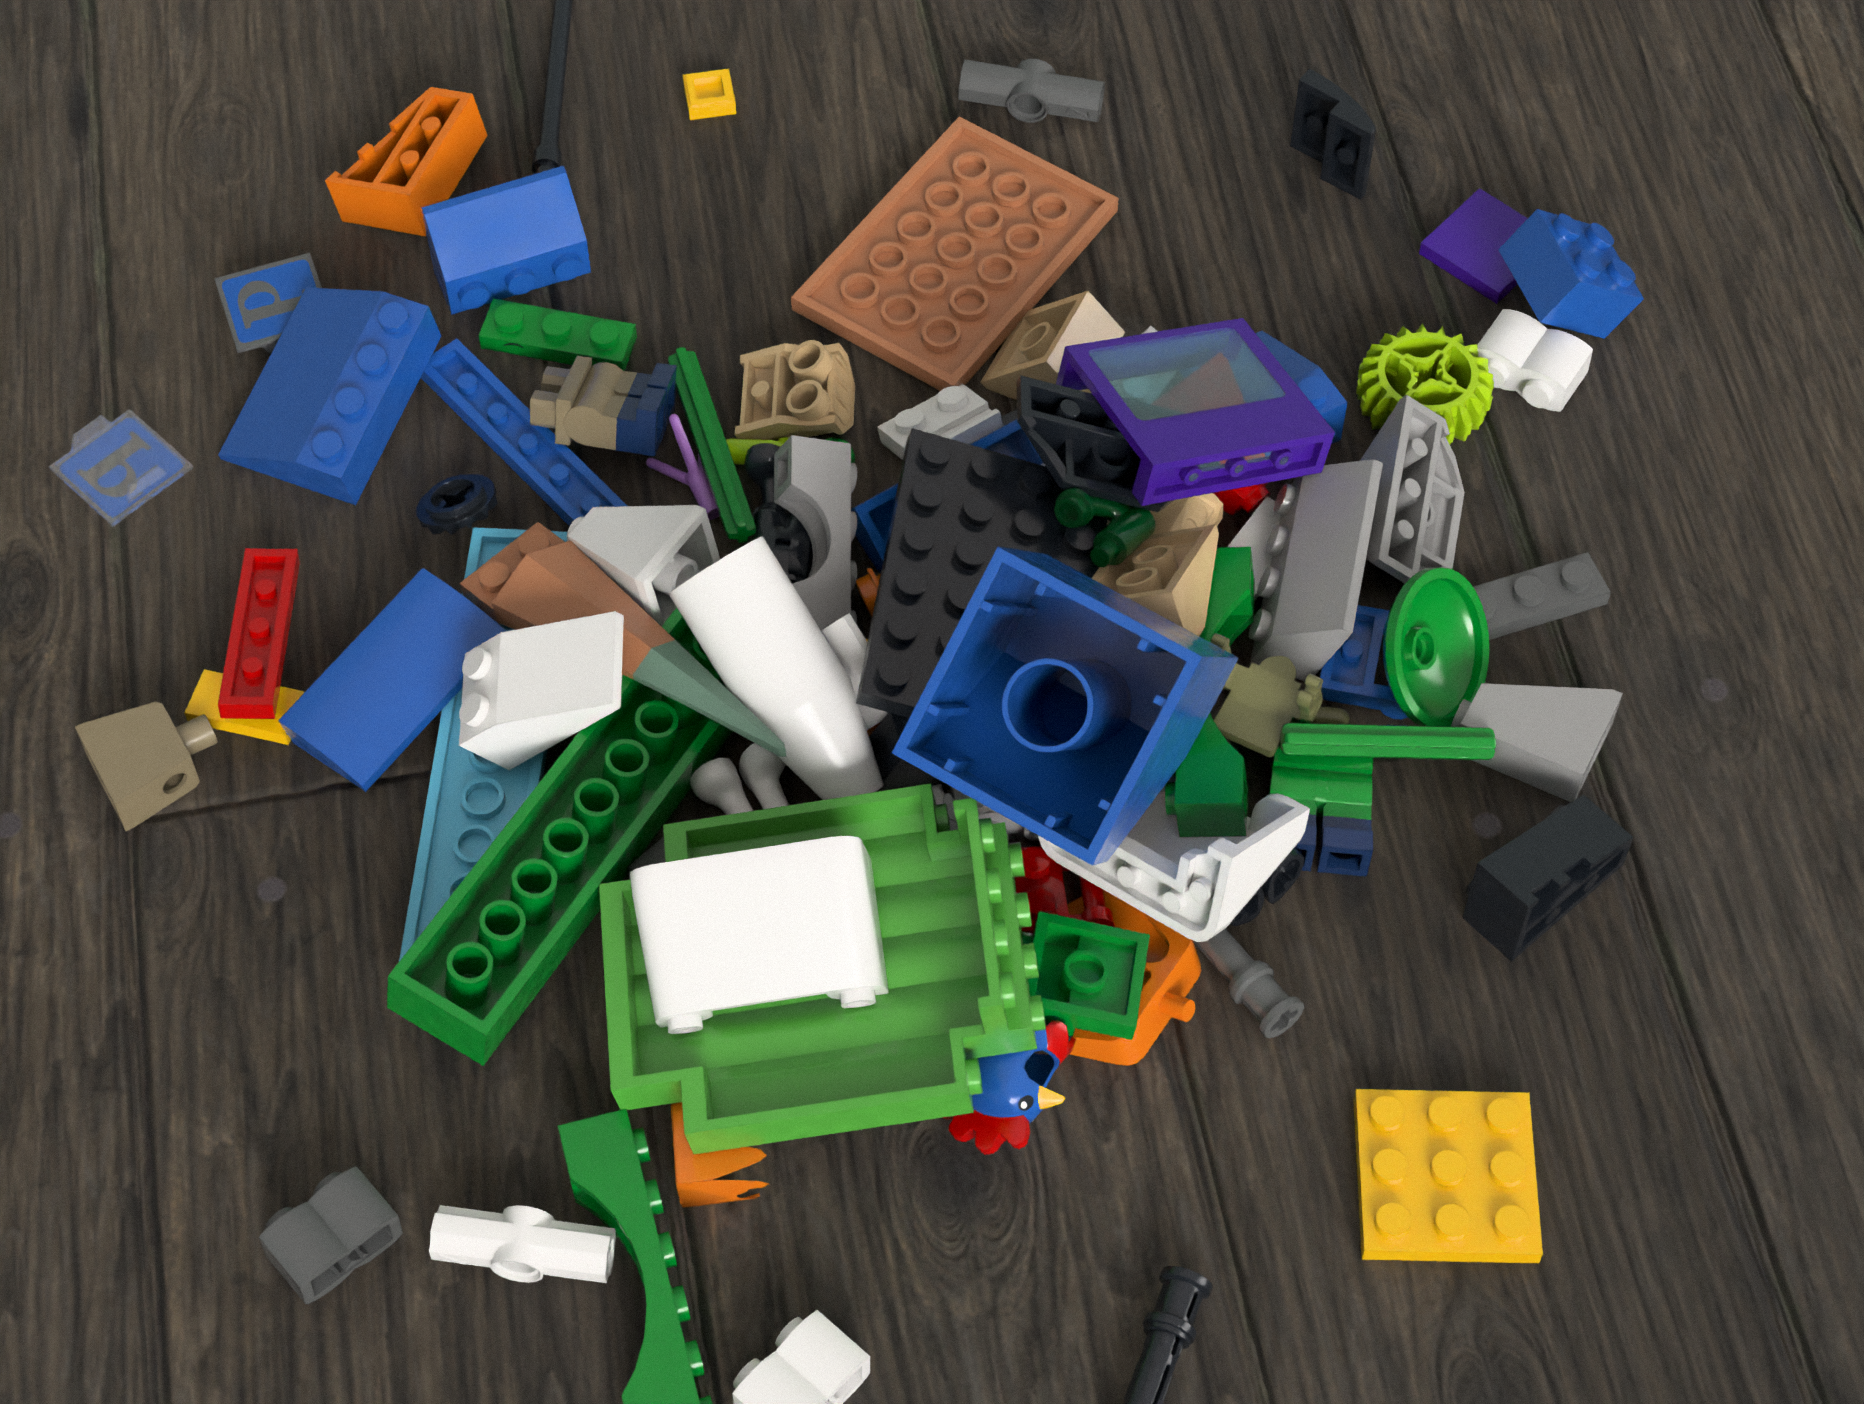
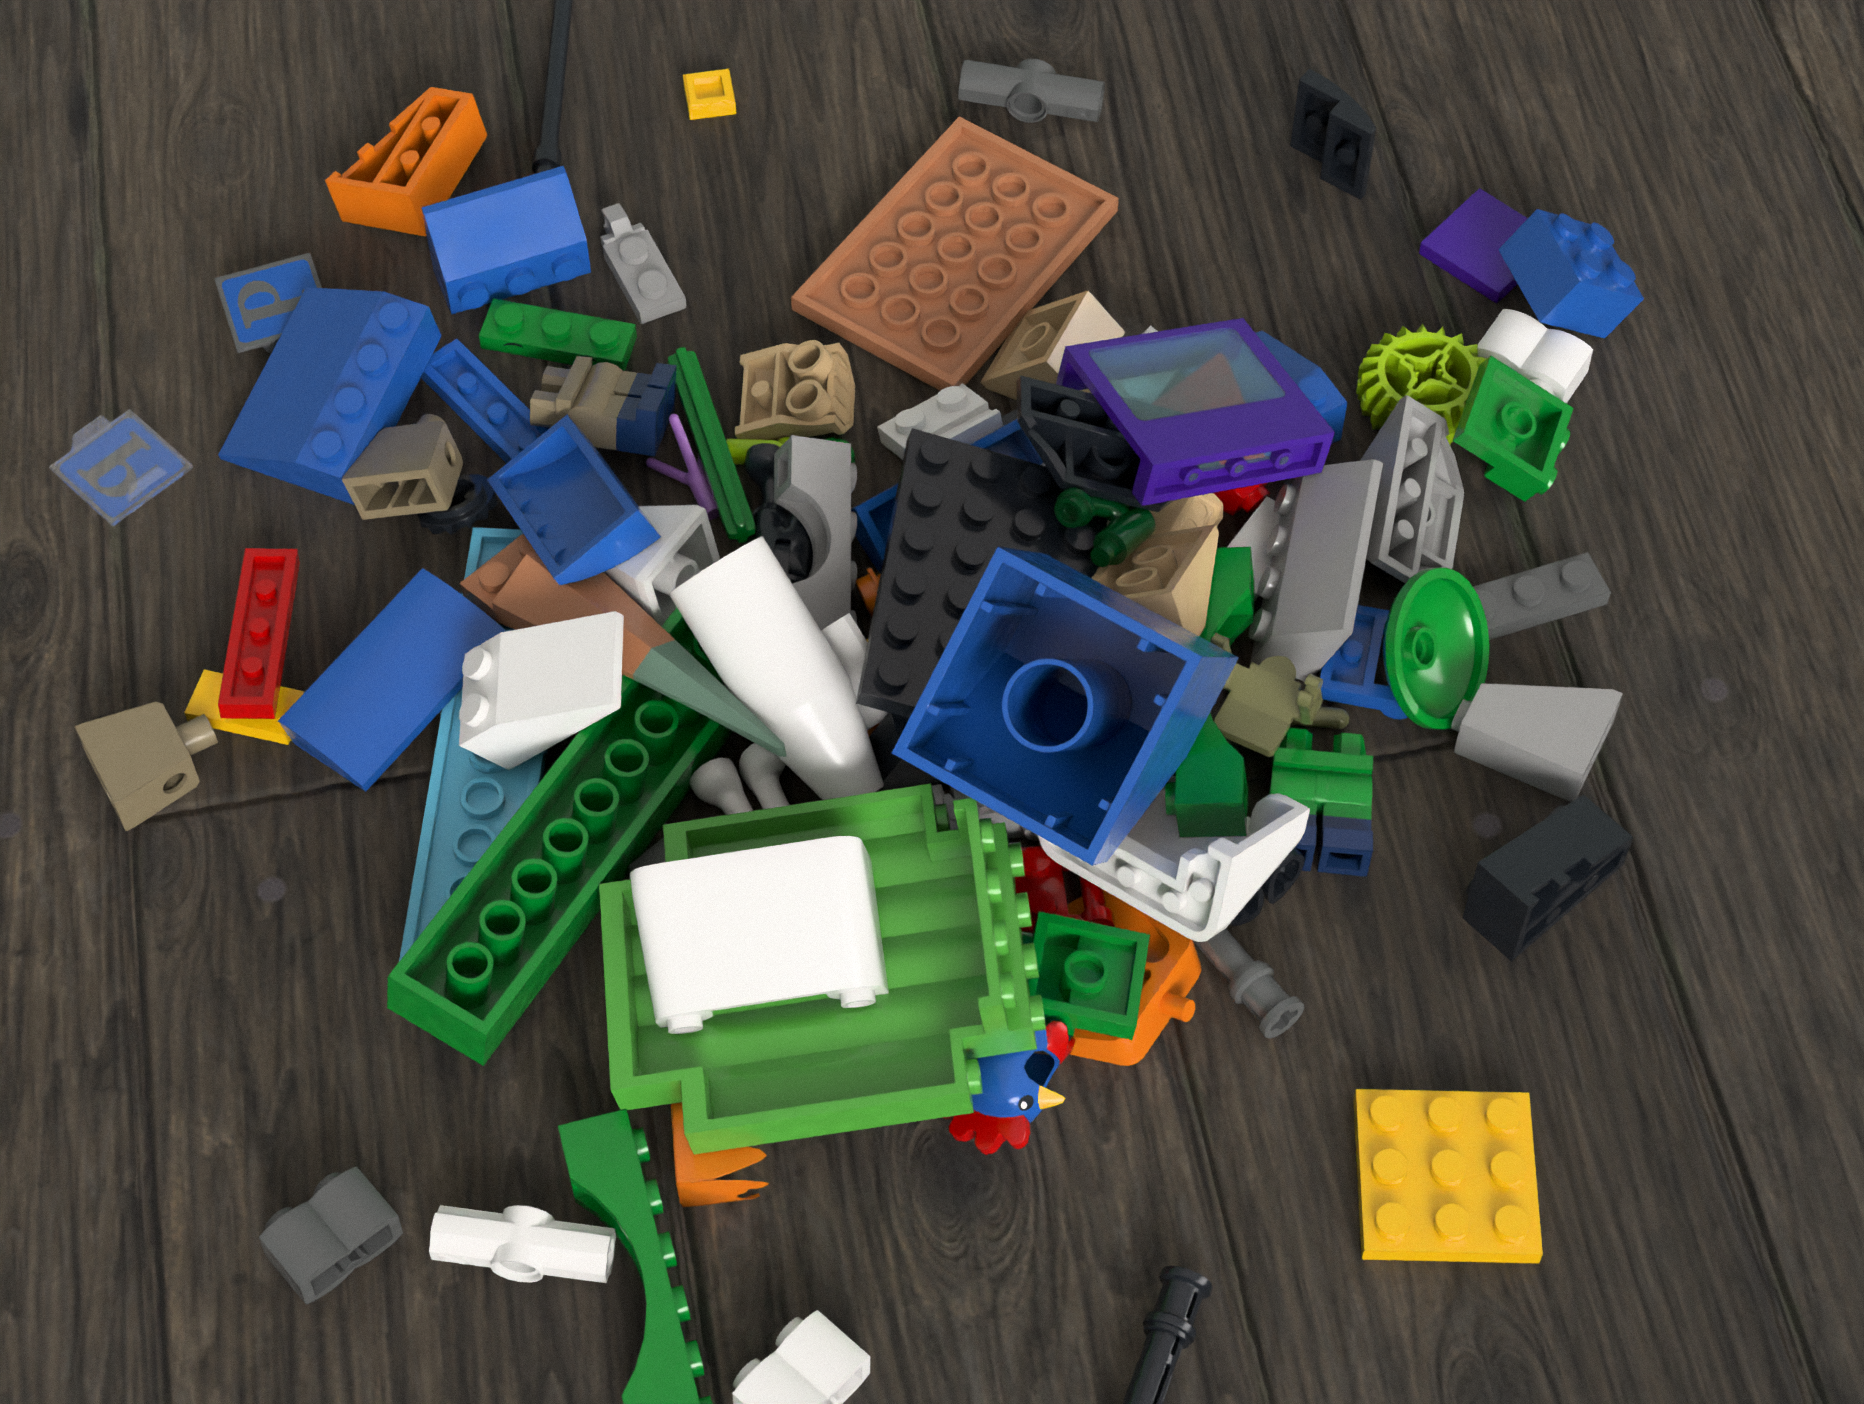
(406, 470): none -> dark tan torso
(572, 505): none -> blue slope
(639, 267): none -> light grey hinge
(1387, 741): green axle -> none
(1513, 429): none -> green plate

